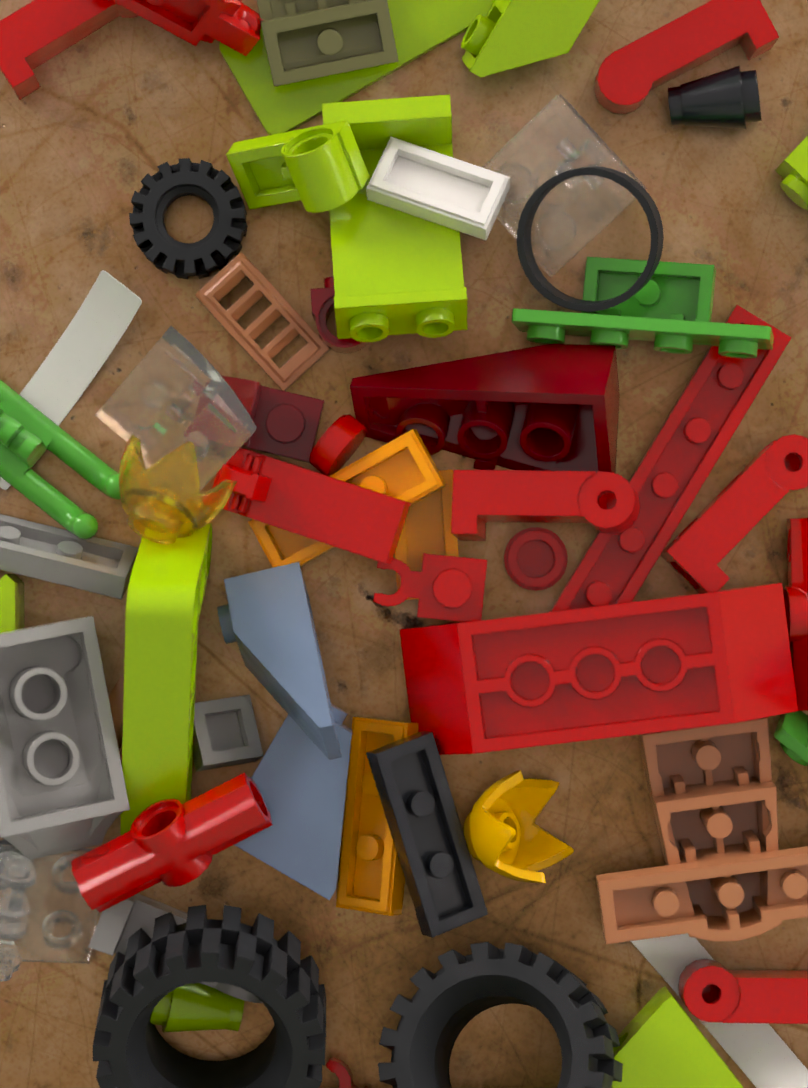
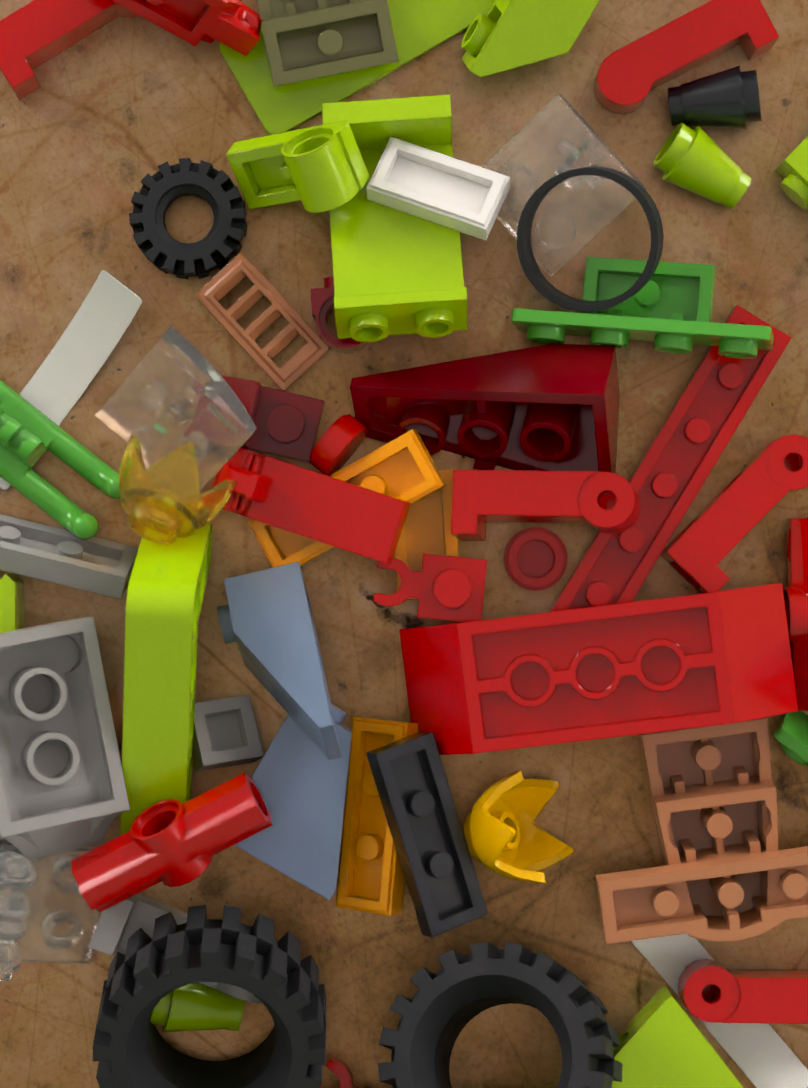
(701, 166): none -> lime cone

